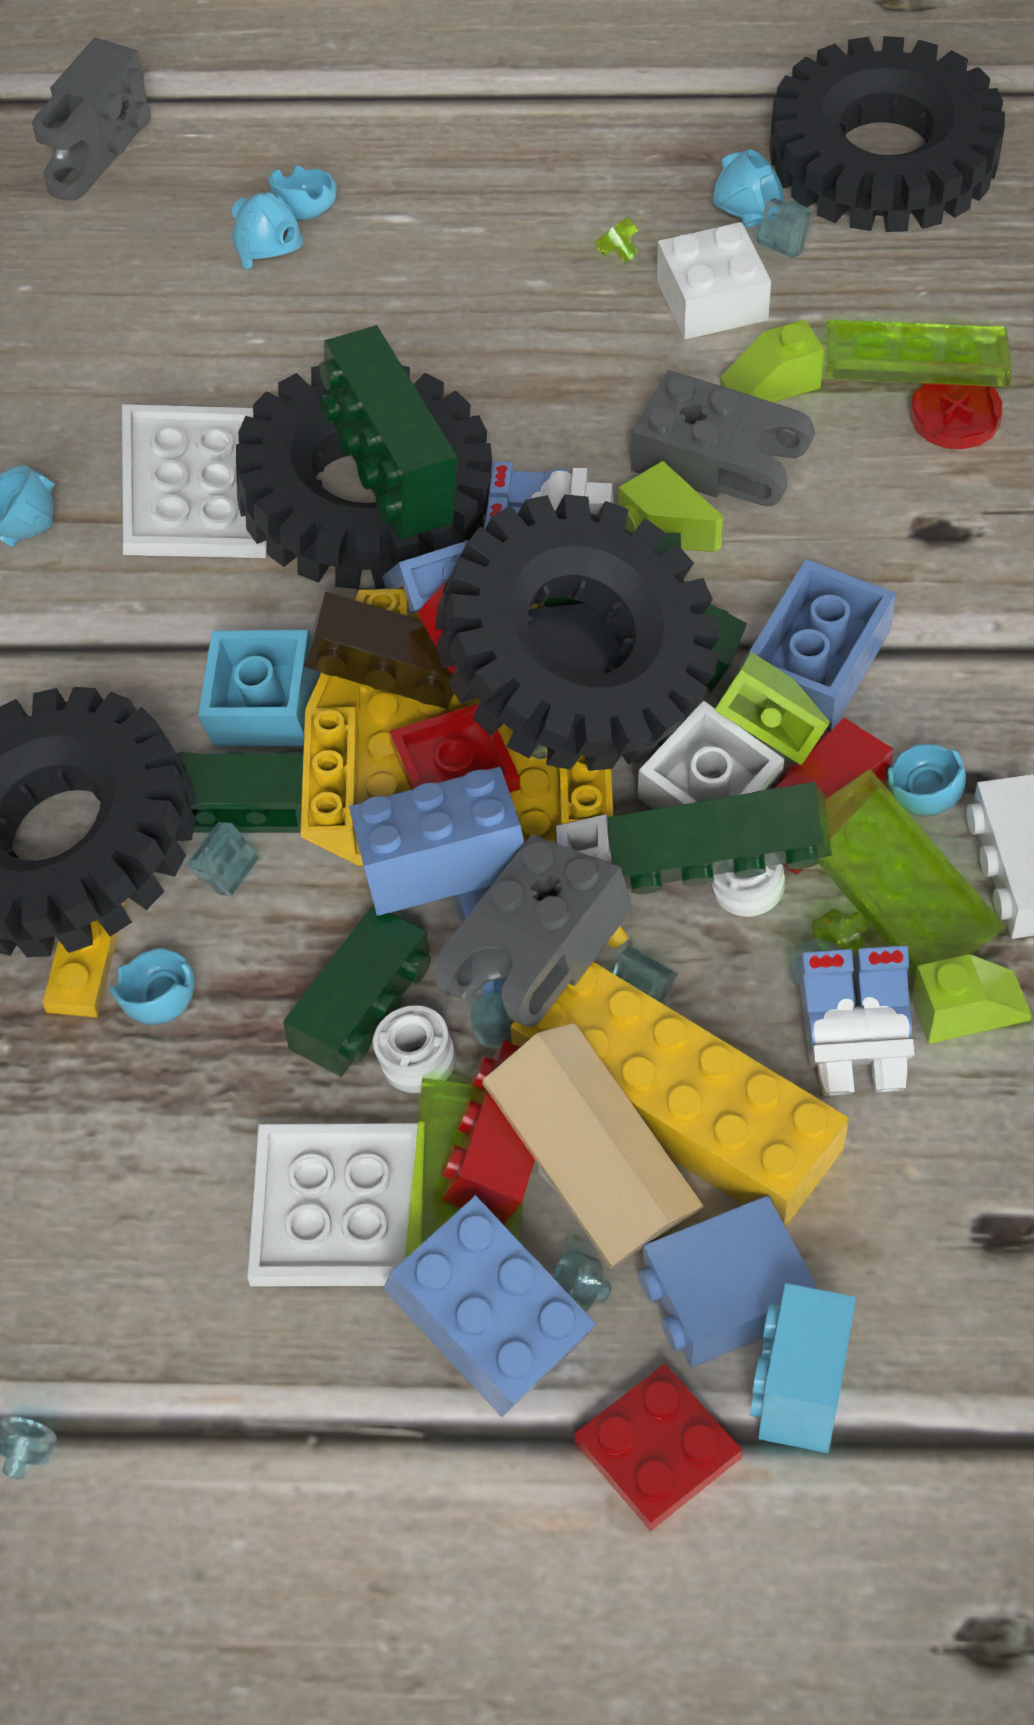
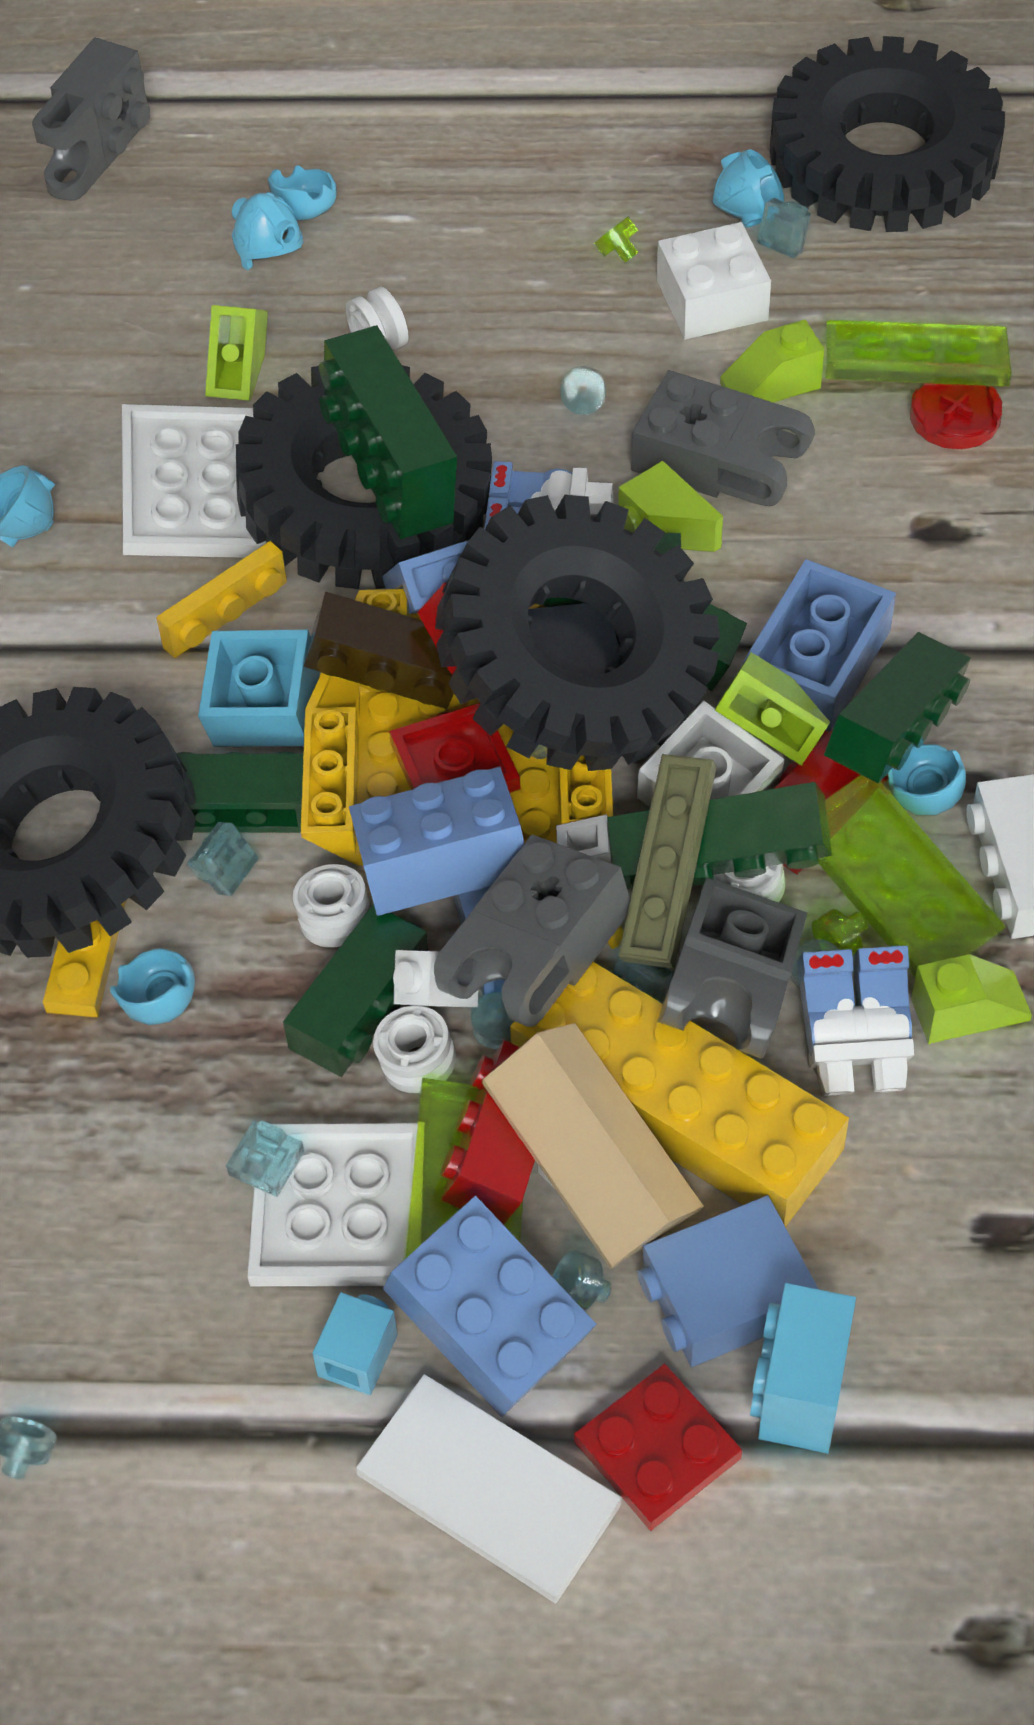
(222, 599): none -> yellow plate
(235, 351): none -> lime slope
(265, 1157): none -> clear light blue tile
(330, 903): none -> white wheel
(355, 1342): none -> medium azure brick
(378, 310): none -> white wheel
(416, 982): none -> white brick
(489, 1488): none -> white tile
(585, 400): none -> clear light blue tile
(667, 861): none -> olive tile
(735, 964): none -> dark grey brick
(899, 708): none -> dark green brick

